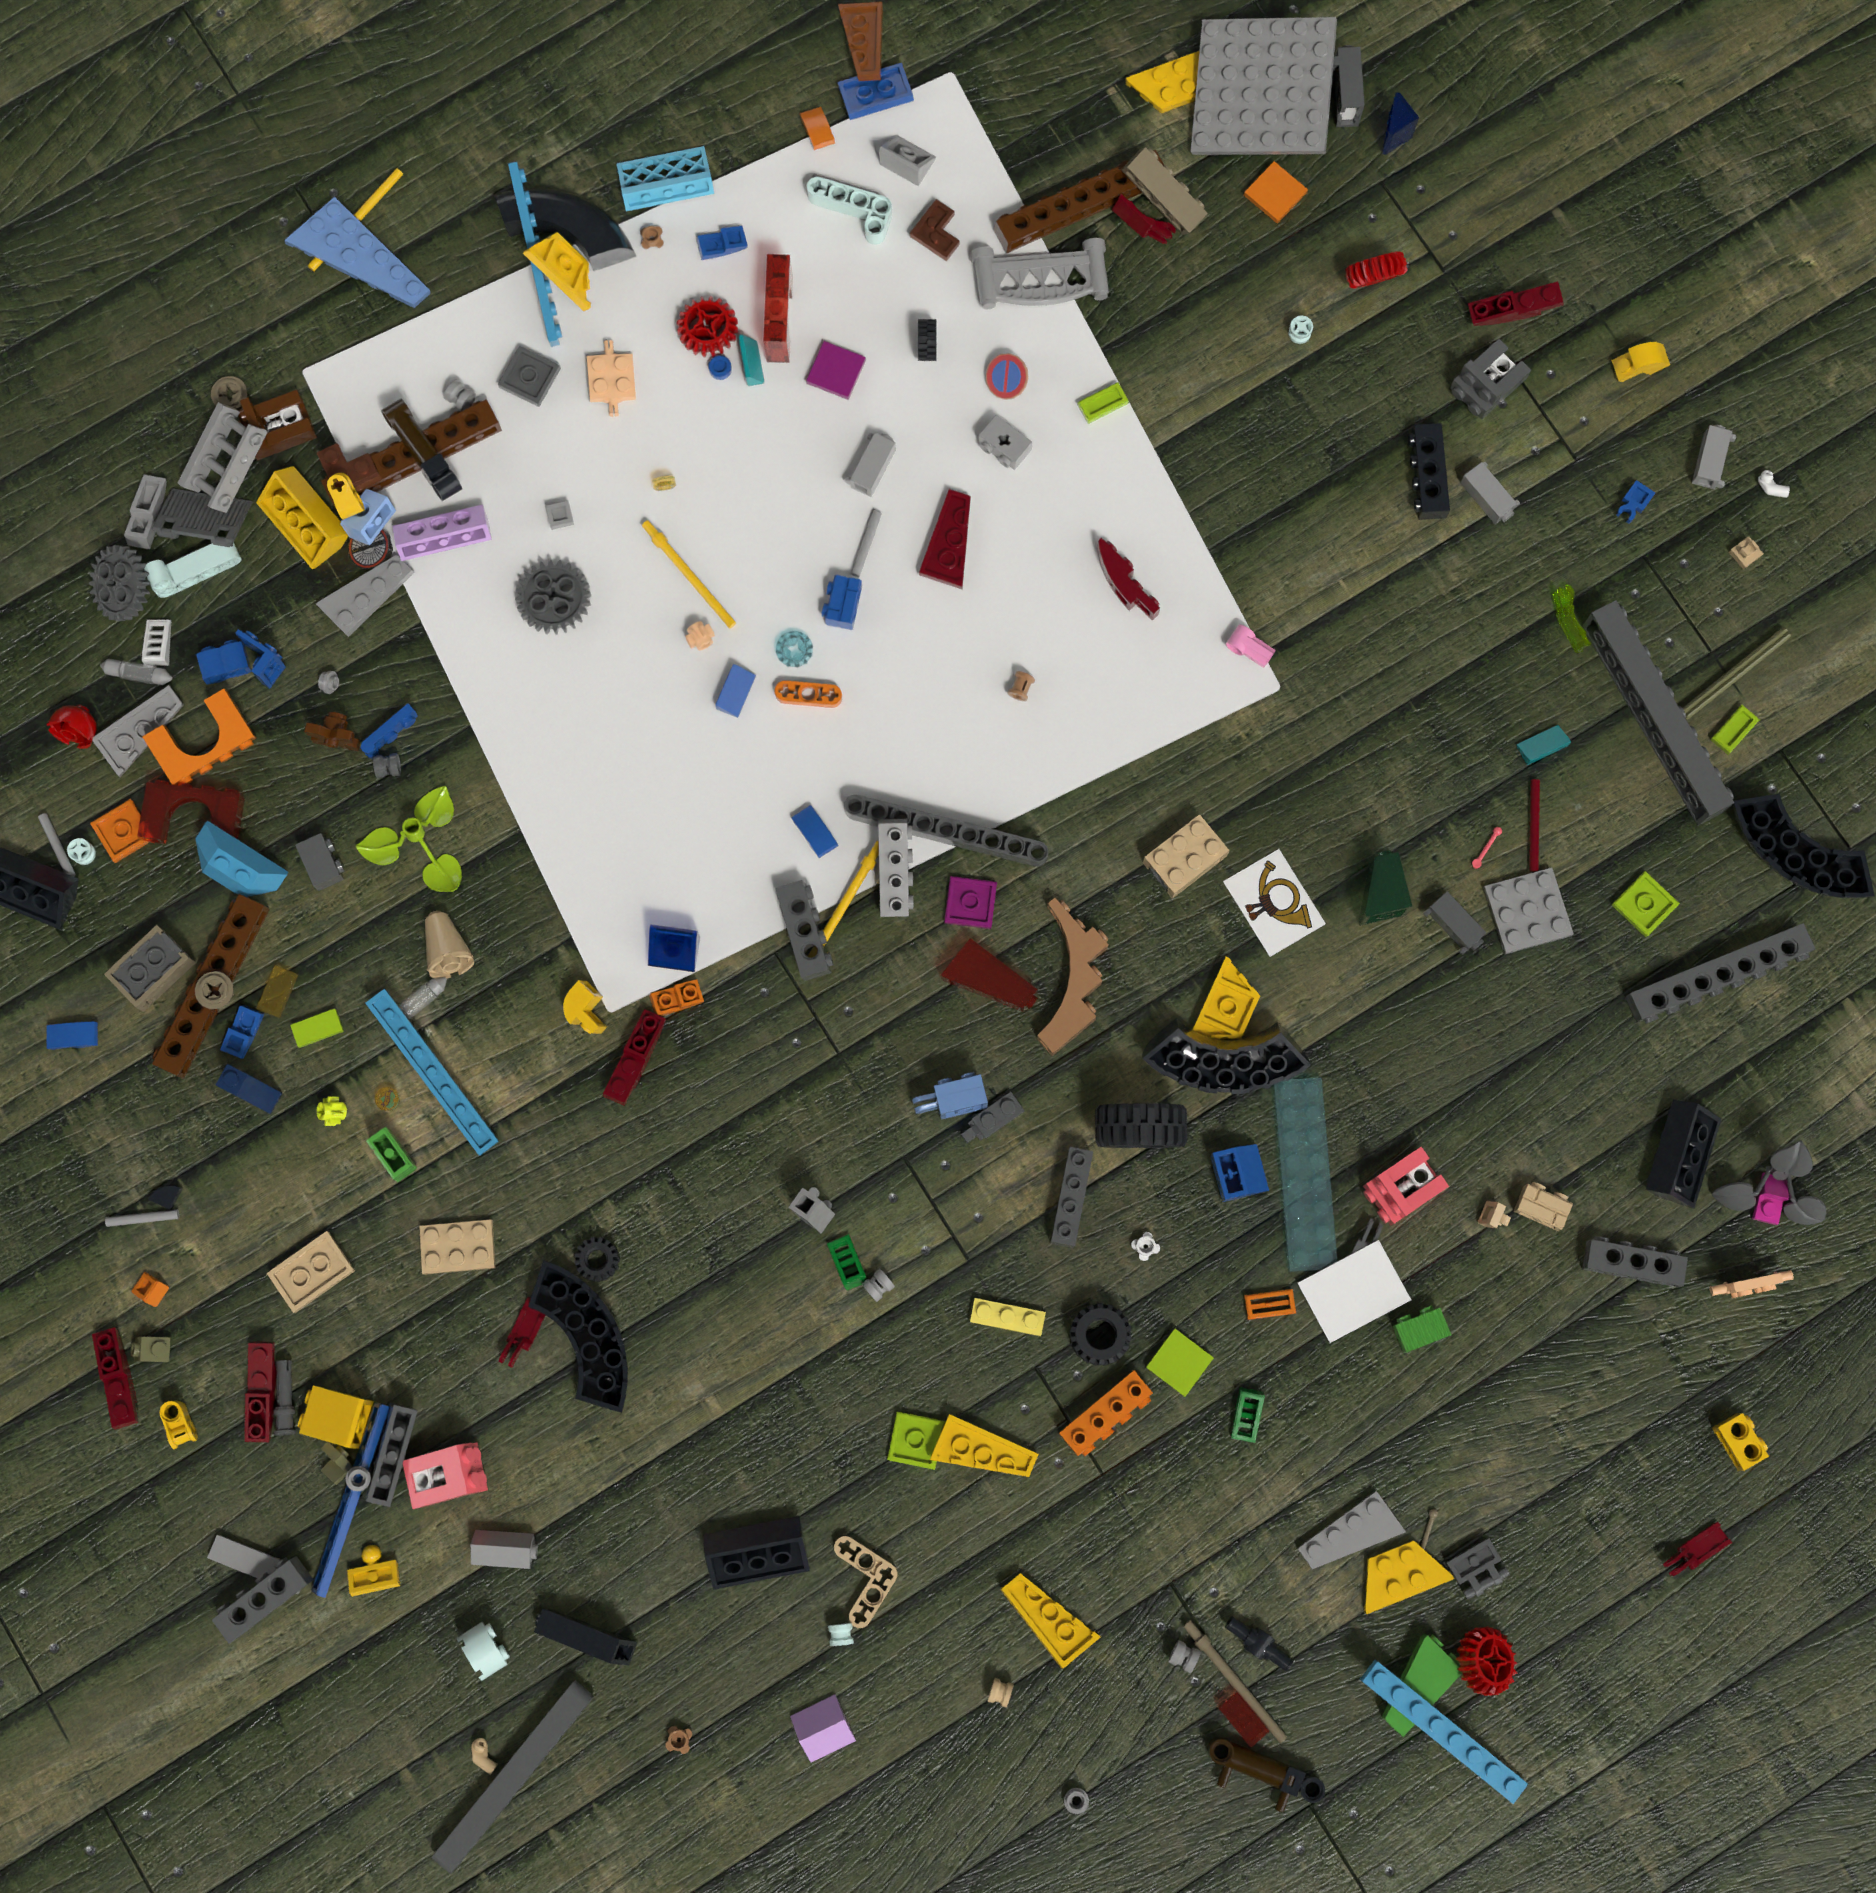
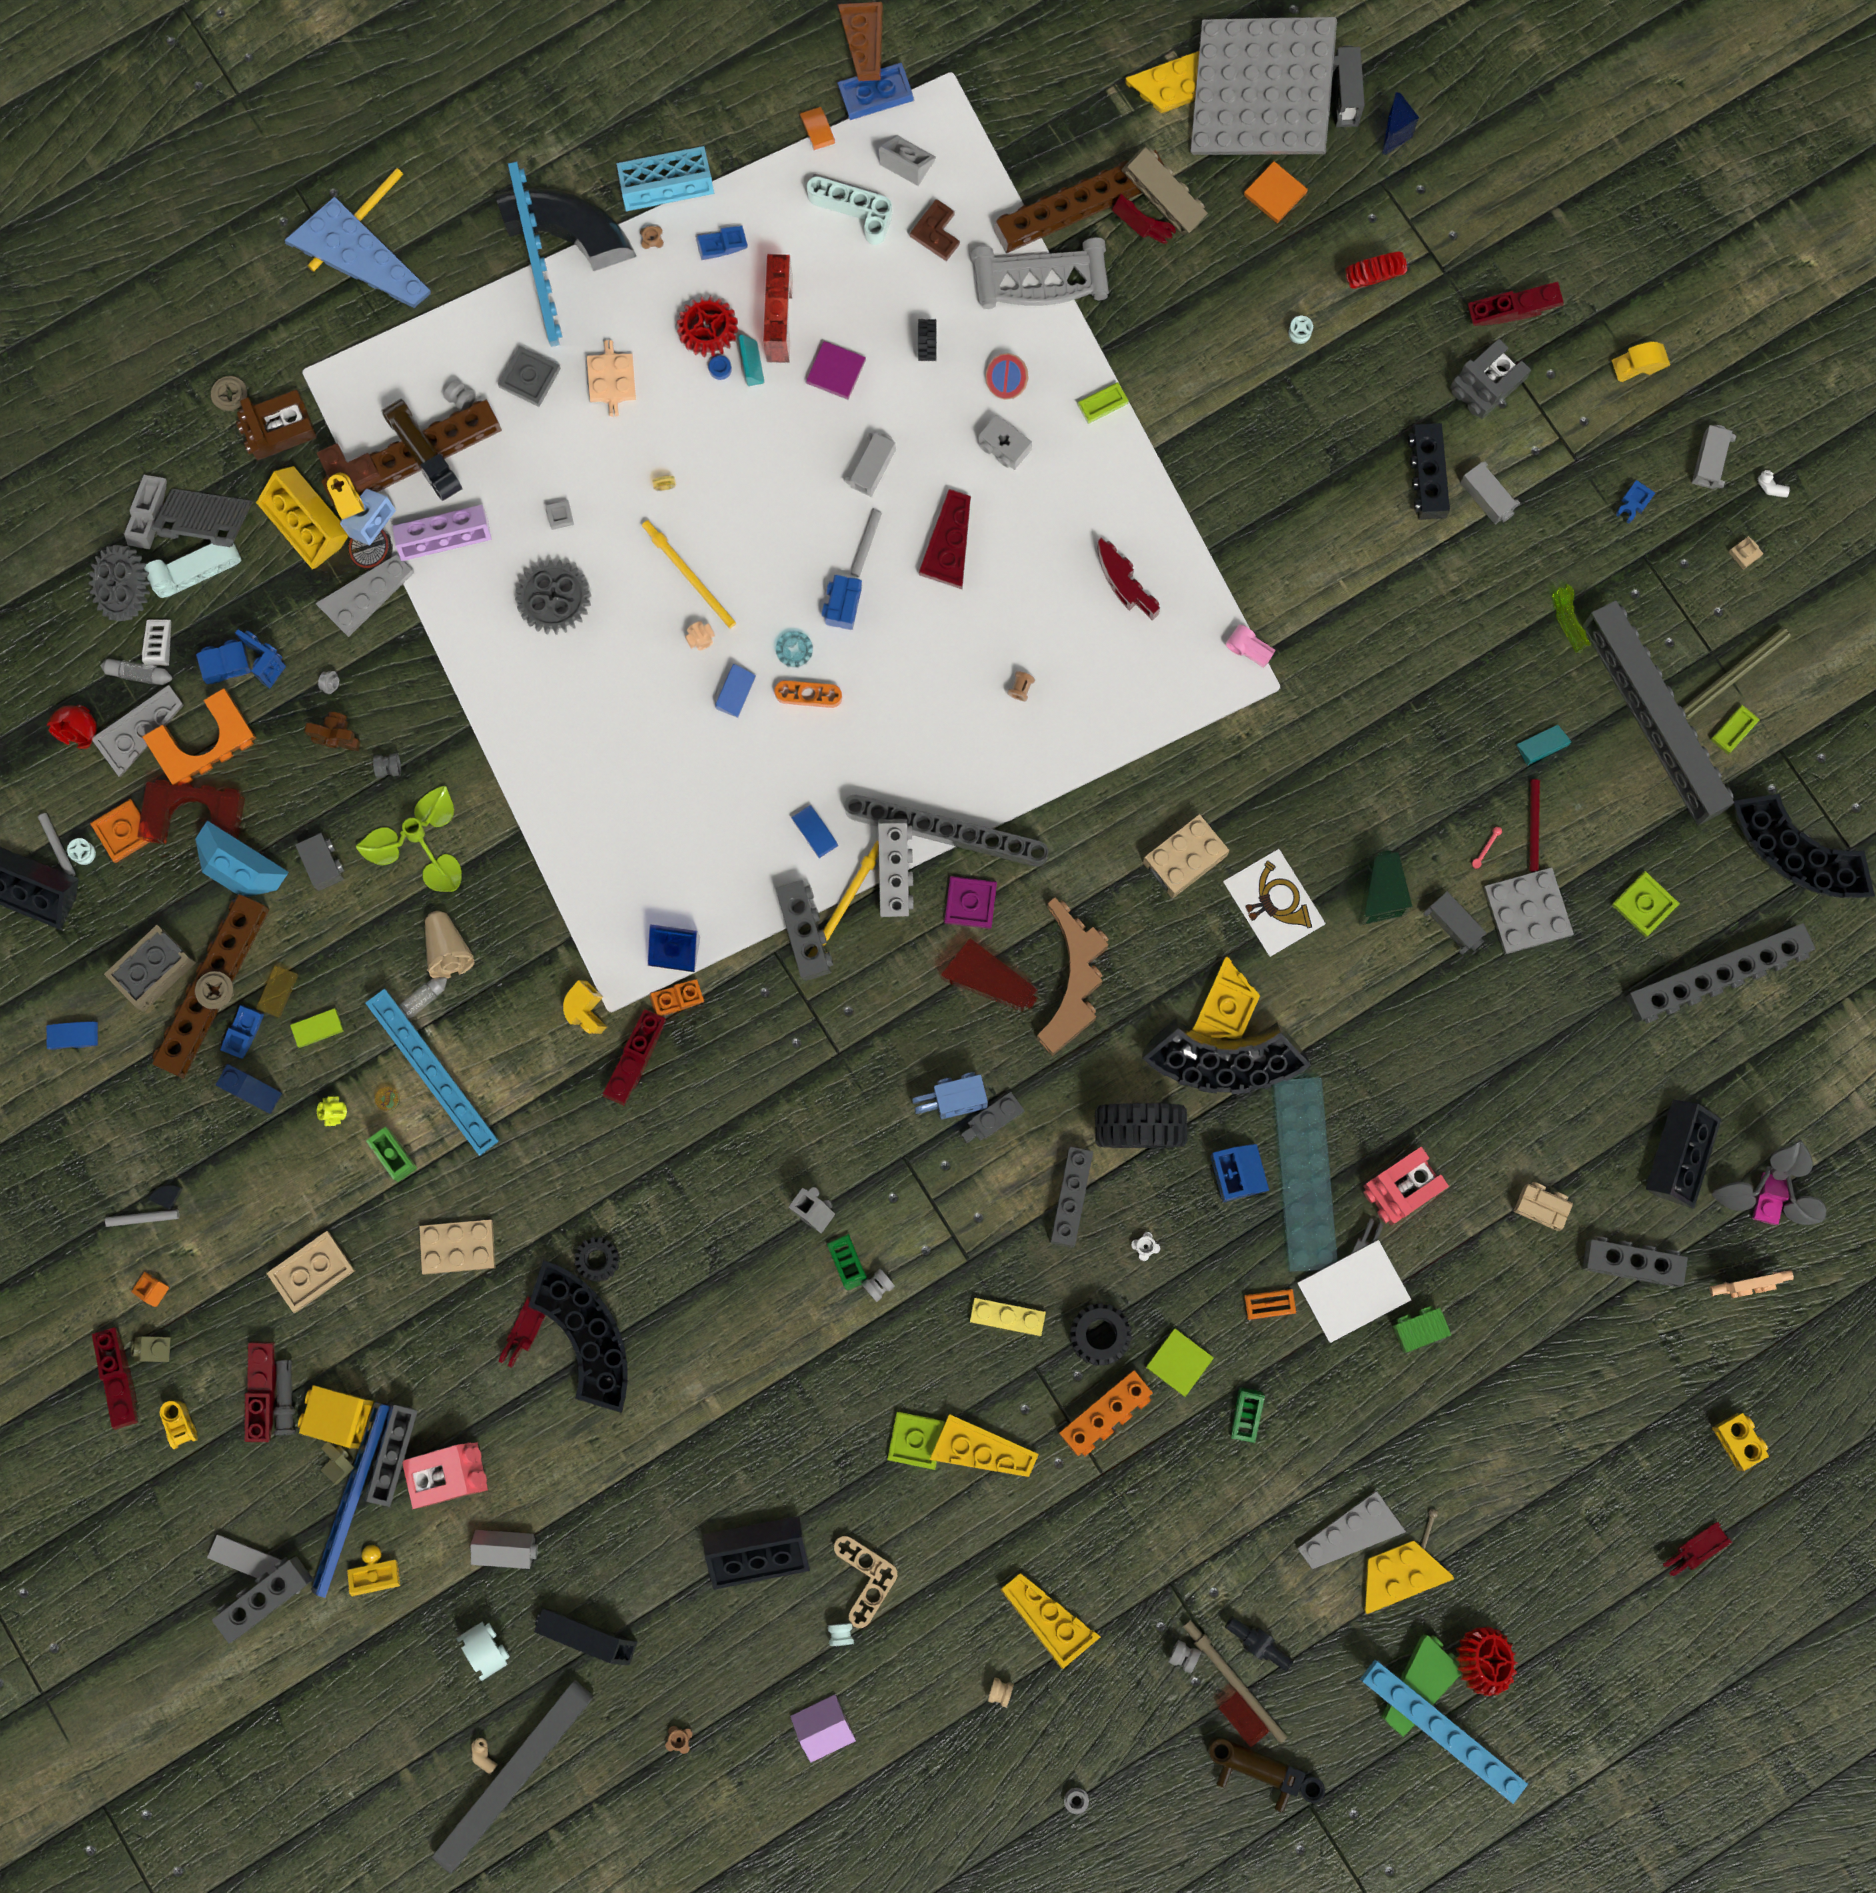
(208, 449): light grey fence -> none
(358, 1486): light grey plate -> none
(389, 731): blue plate -> none
(563, 267): yellow wing -> none
(1474, 1561): dark grey plate -> none
(1493, 1215): tan tile -> none

